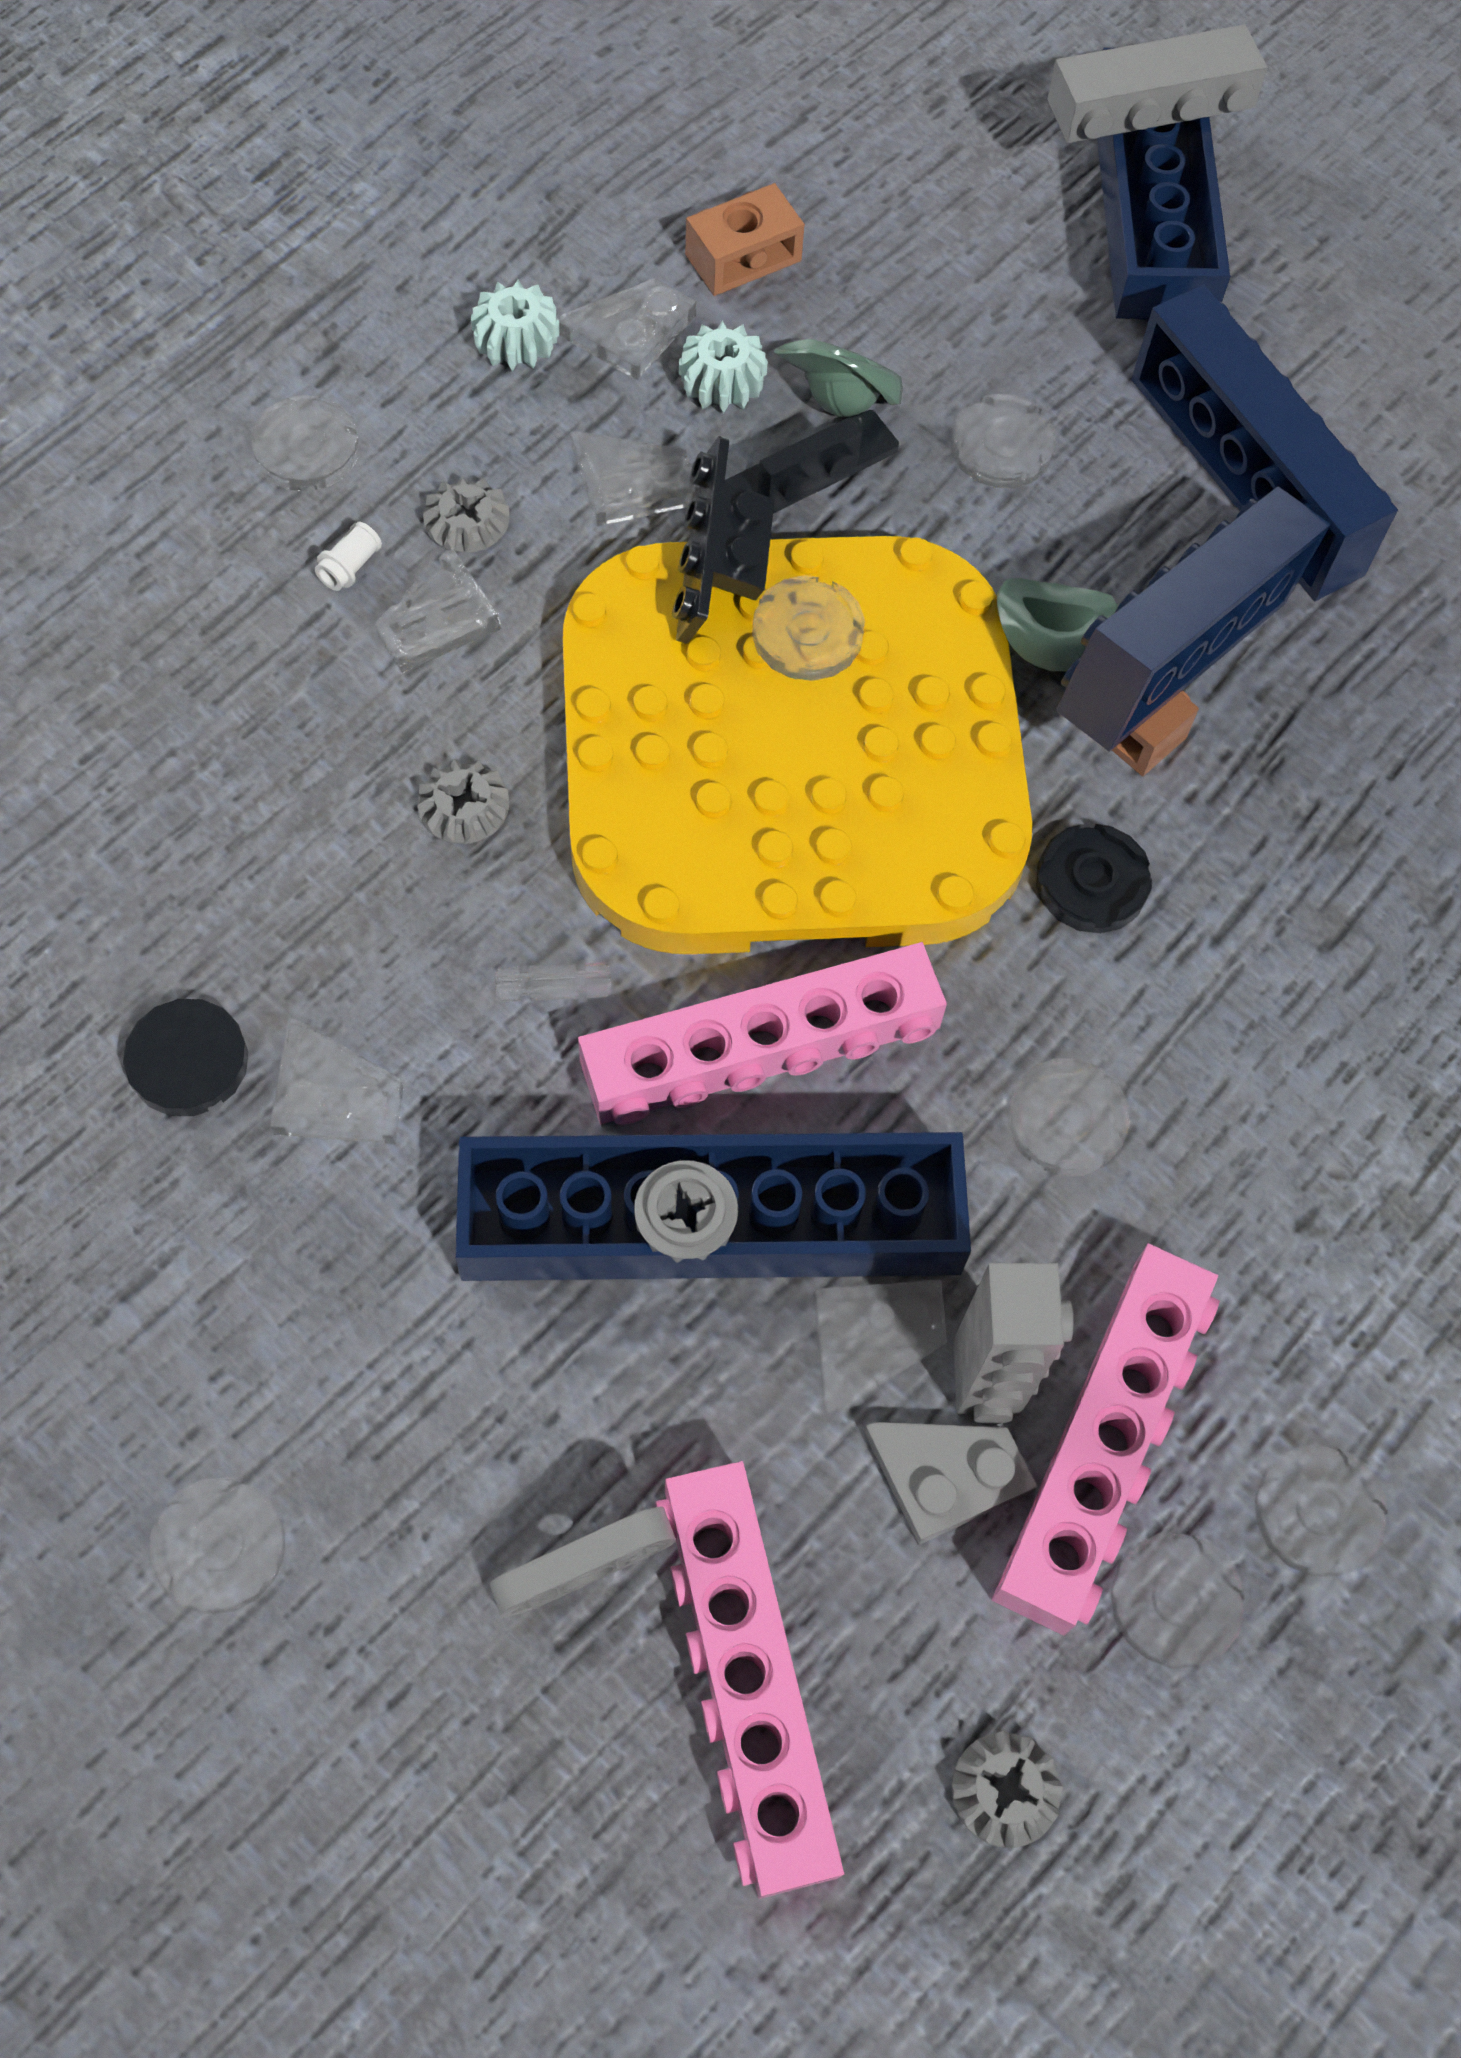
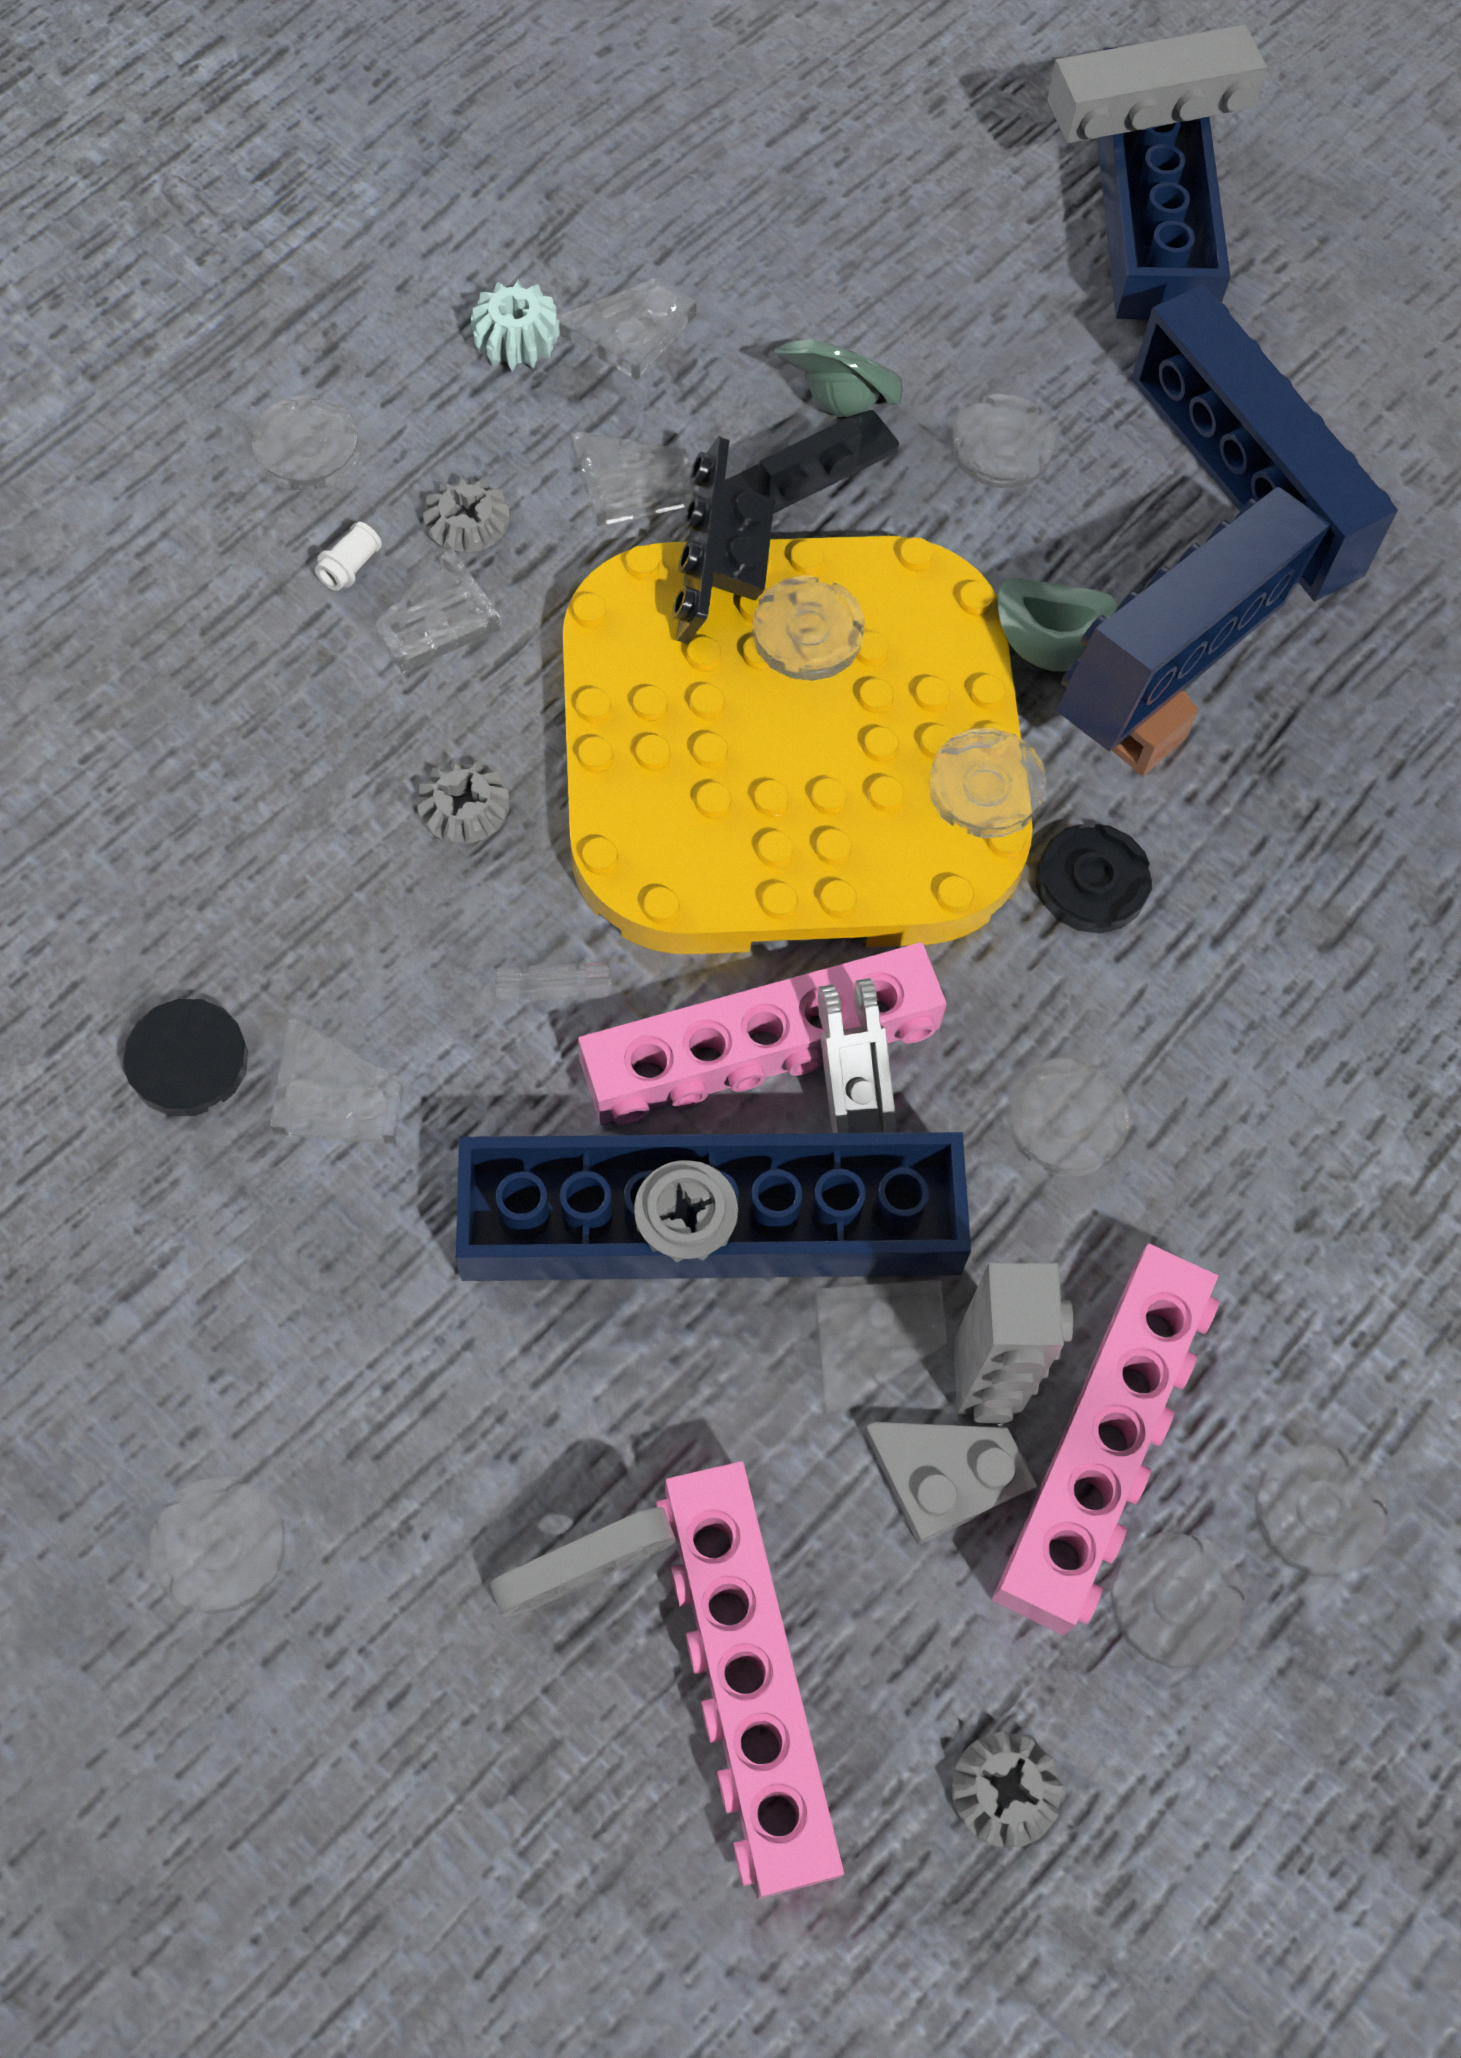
(723, 366): light aqua gear -> none
(744, 239): nougat brick -> none
(856, 1063): none -> hinge
(987, 782): none -> clear tile

